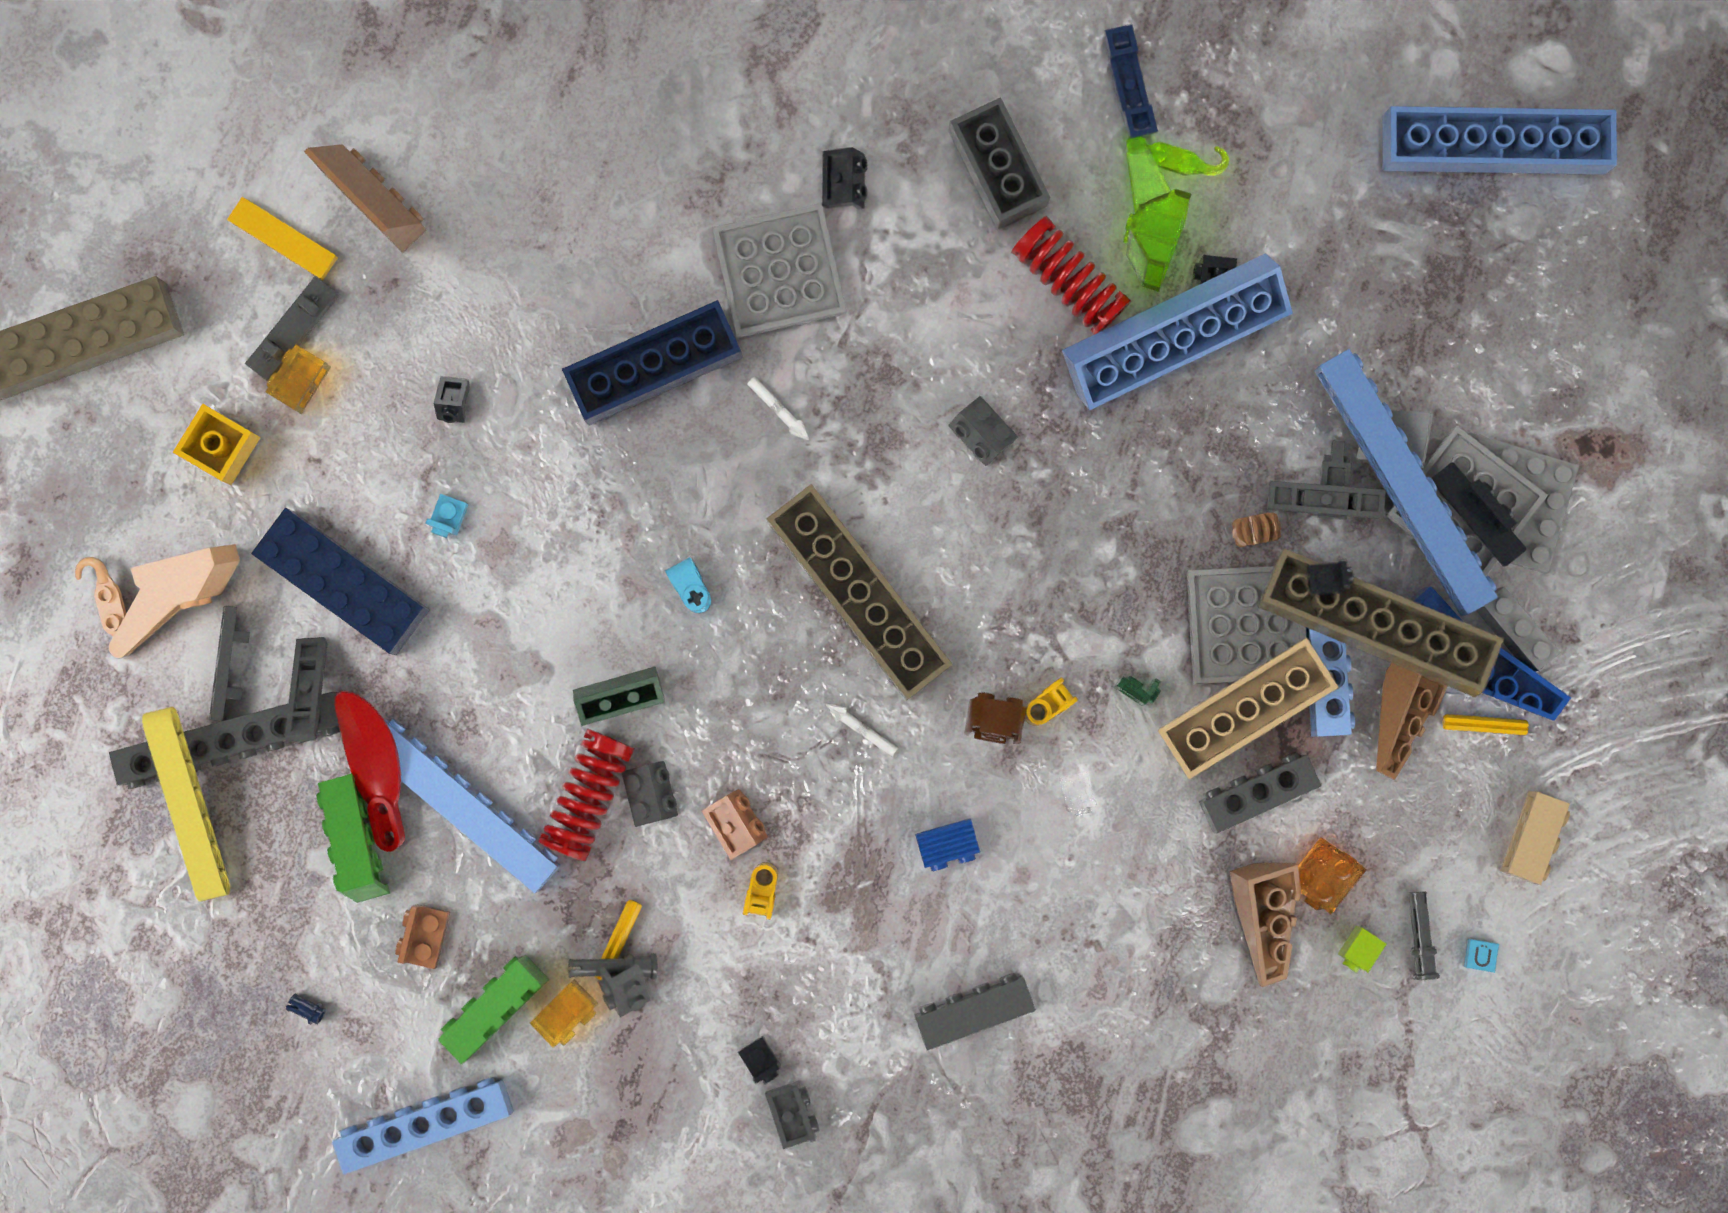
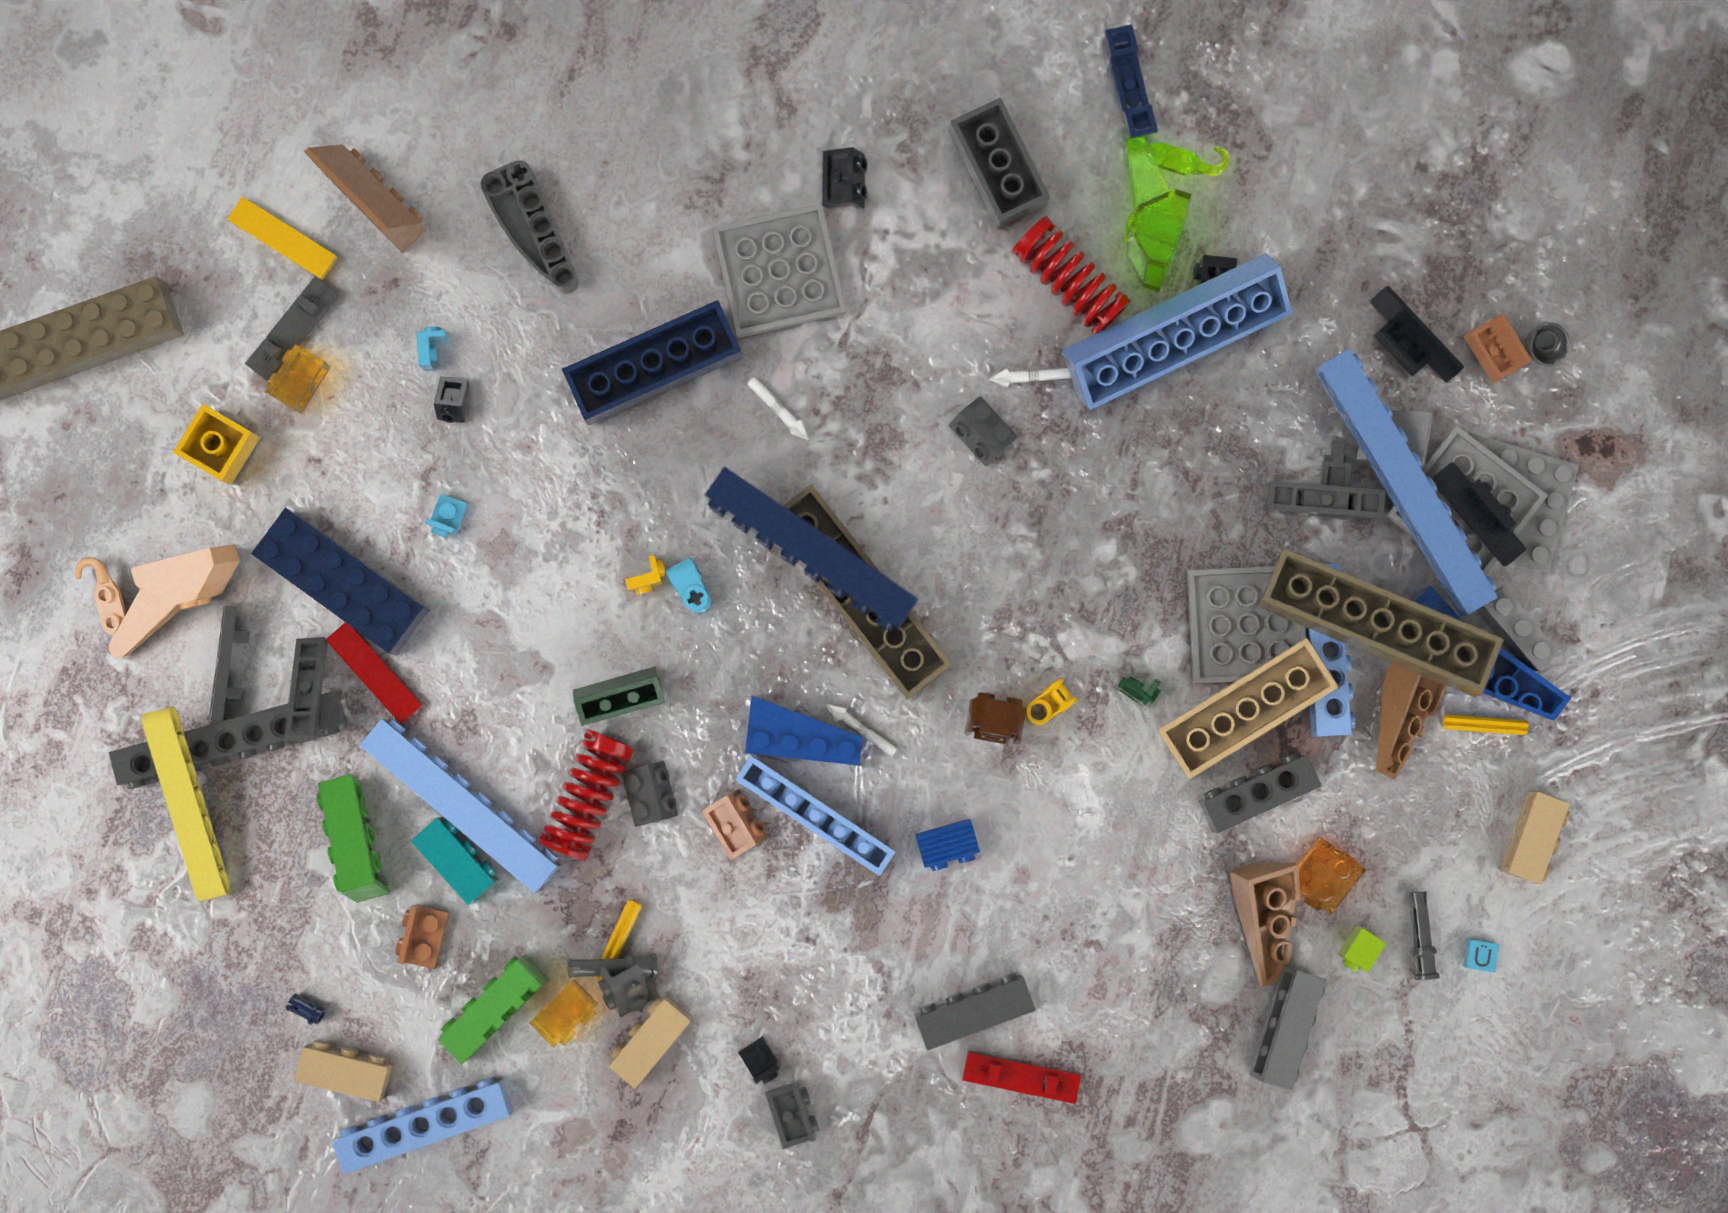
(344, 1071): none -> tan brick
(374, 672): none -> red tile
(374, 765): red plant -> none
(427, 352): none -> medium azure bracket
(455, 860): none -> teal brick
(521, 222): none -> dark grey beam
(643, 583): none -> yellow bracket
(649, 1041): none -> tan brick
(761, 893): yellow piece -> none
(793, 735): none -> blue wedge
(811, 549): none -> dark blue brick
(815, 815): none -> light blue brick
(1005, 377): none -> white piece
(1021, 1077): none -> red hinge
(1256, 529): medium nougat gear -> none
(1287, 1027): none -> dark grey brick
(1329, 578): black bracket -> none
(1411, 339): none -> black bracket
(1497, 348): none -> nougat bracket
(1499, 140): medium blue brick -> none
(1547, 343): none -> dark grey hair

